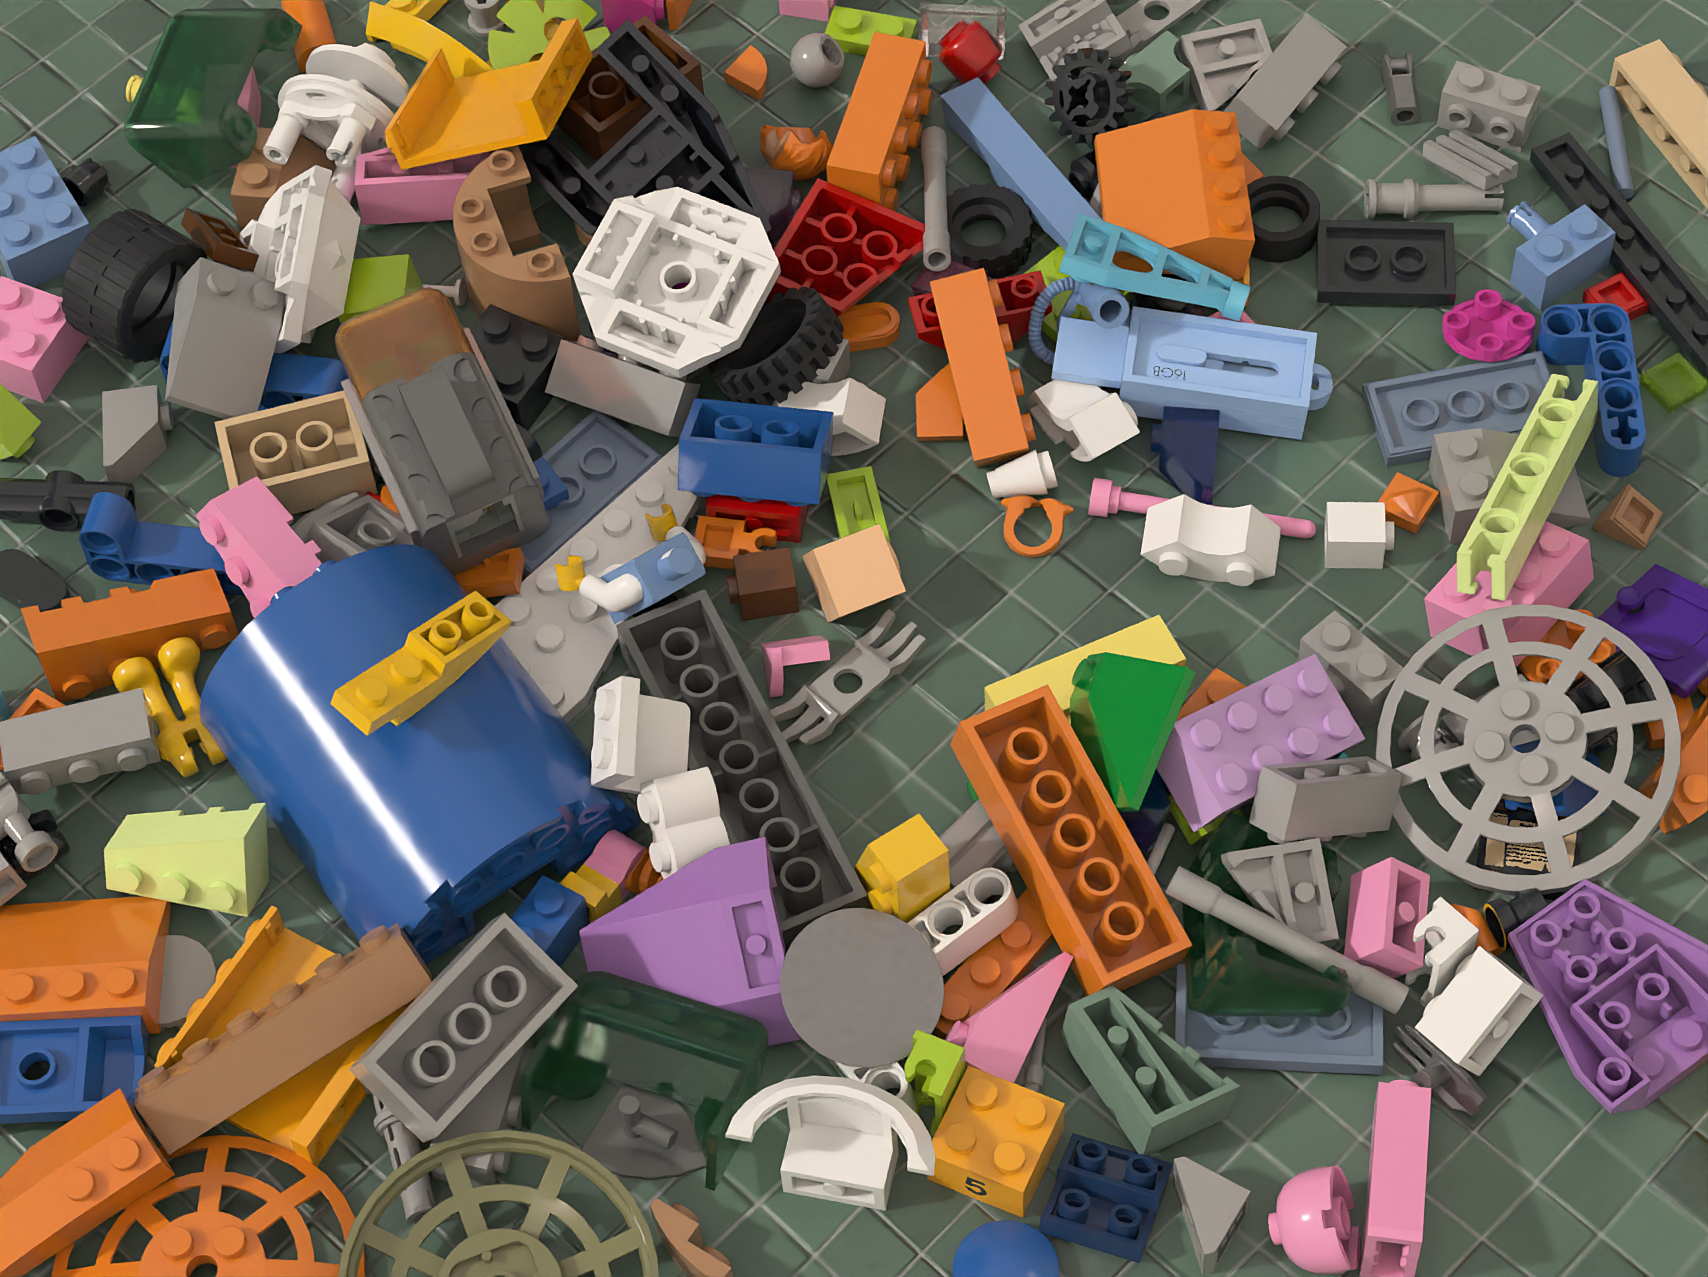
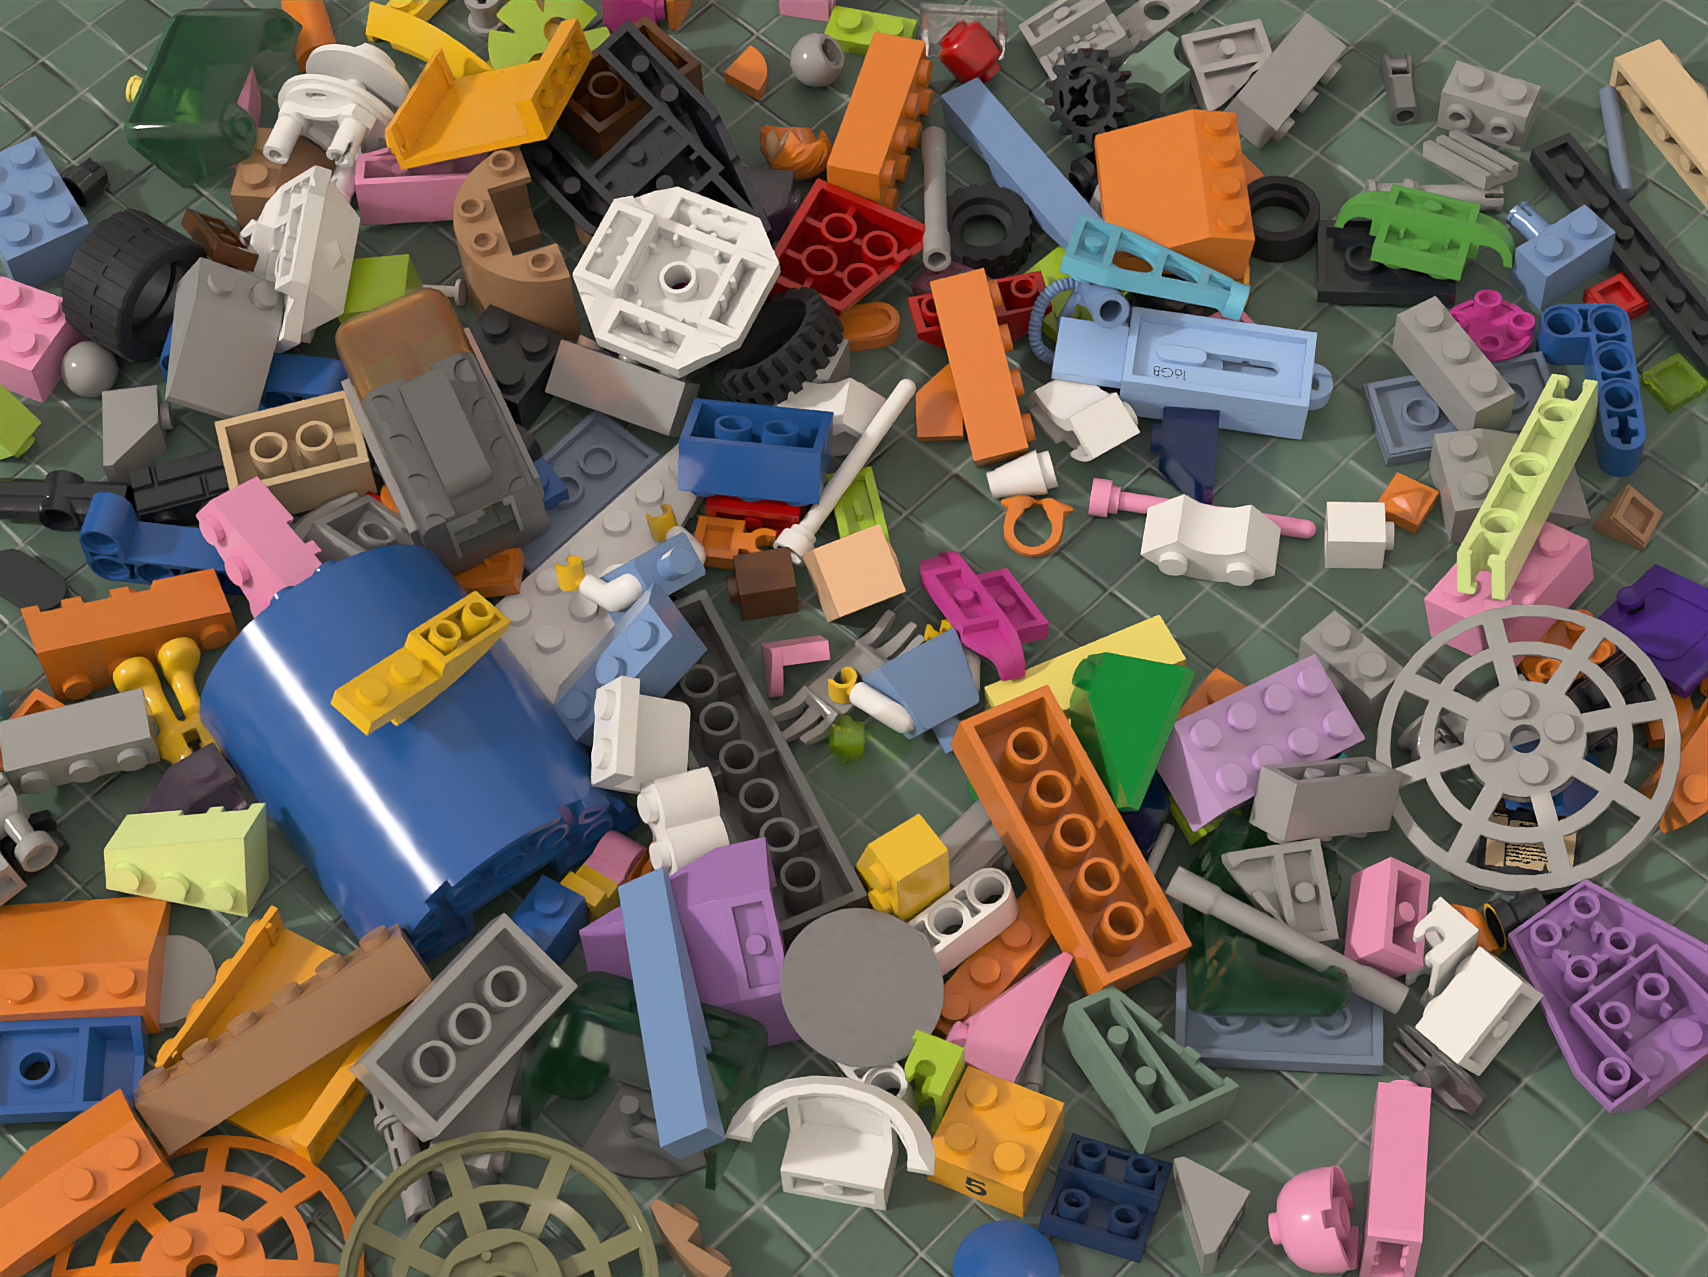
(89, 369): none -> light grey piece
(178, 488): none -> black brick
(197, 784): none -> clear purple slope
(645, 644): none -> medium blue slope
(670, 1017): none -> medium blue slope
(801, 537): none -> white piece
(847, 739): none -> clear neon green plate
(919, 687): none -> medium blue torso
(985, 609): none -> dark pink plate
(1427, 230): none -> bright green plate
(1452, 368): none -> light grey brick

